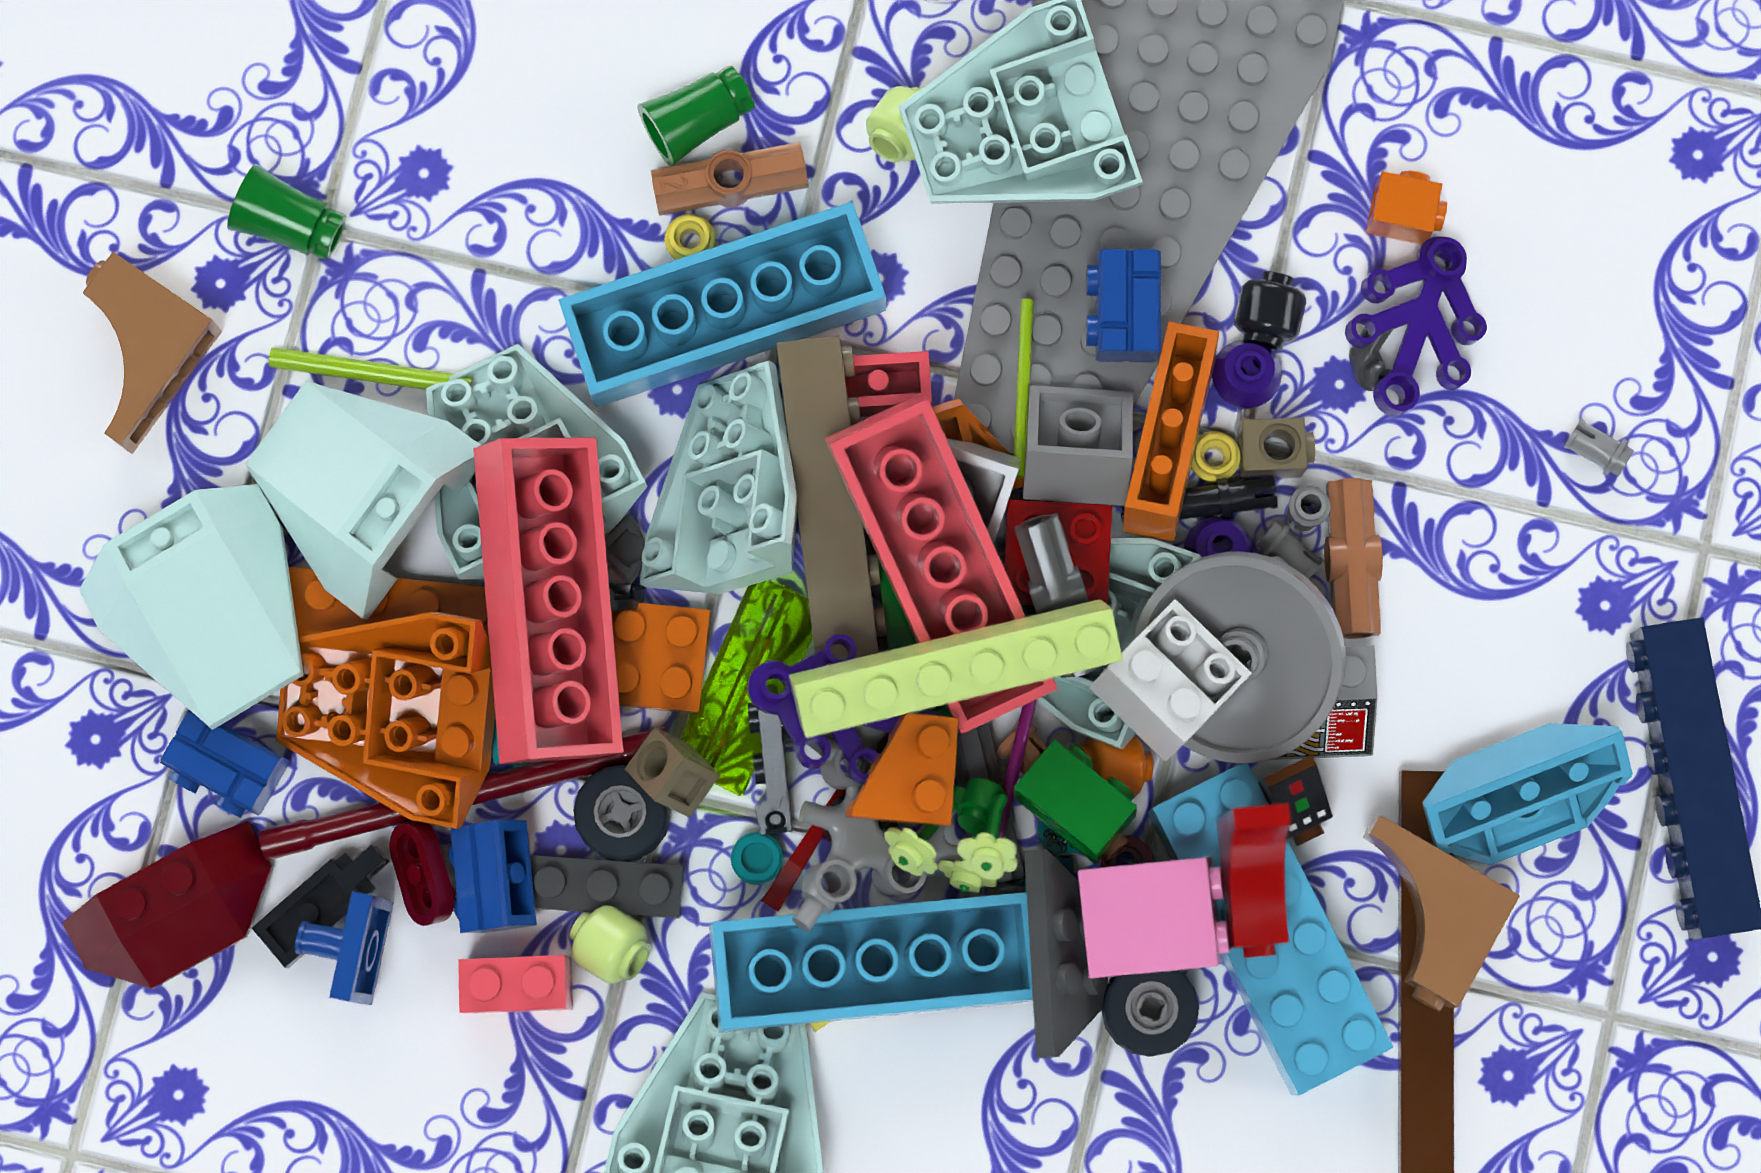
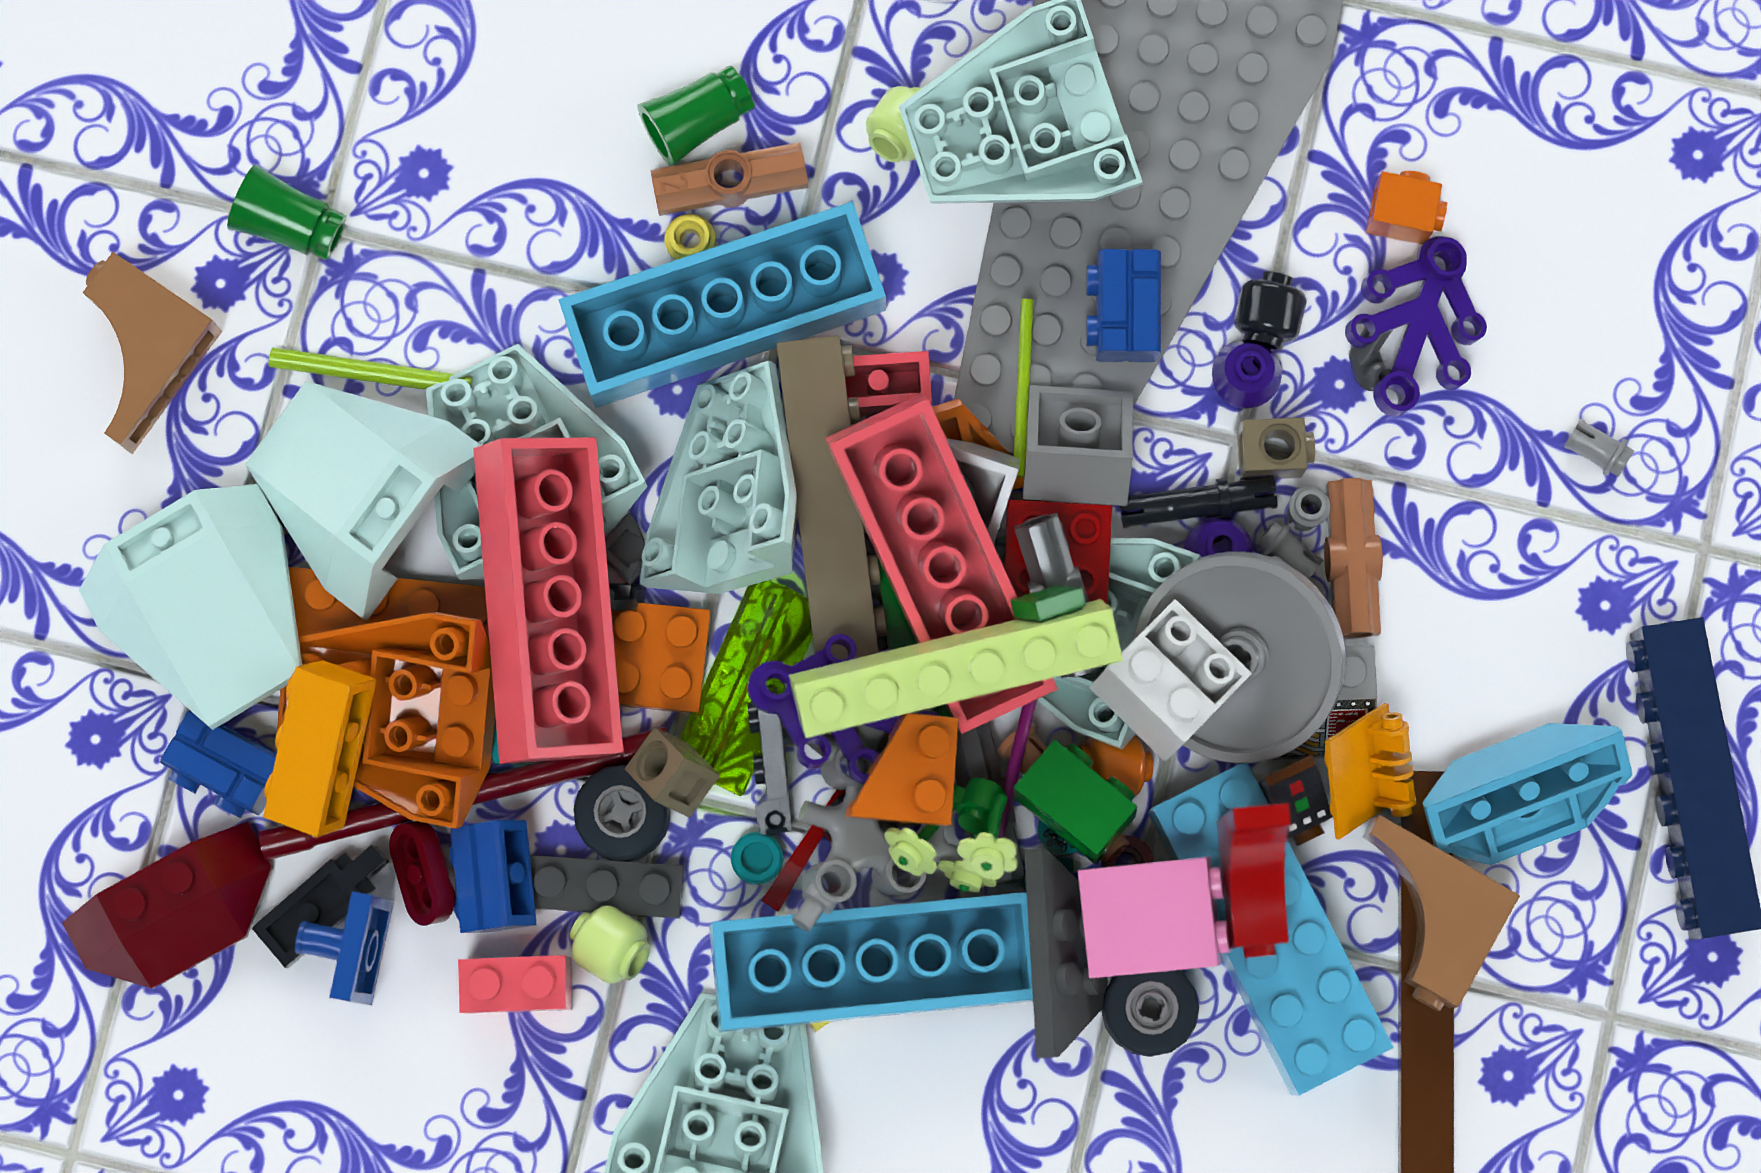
(318, 747): none -> light orange brick
(1048, 603): none -> green tile
(1170, 431): orange brick -> none
(1226, 446): light yellow plate -> none
(1370, 770): none -> light orange hinge

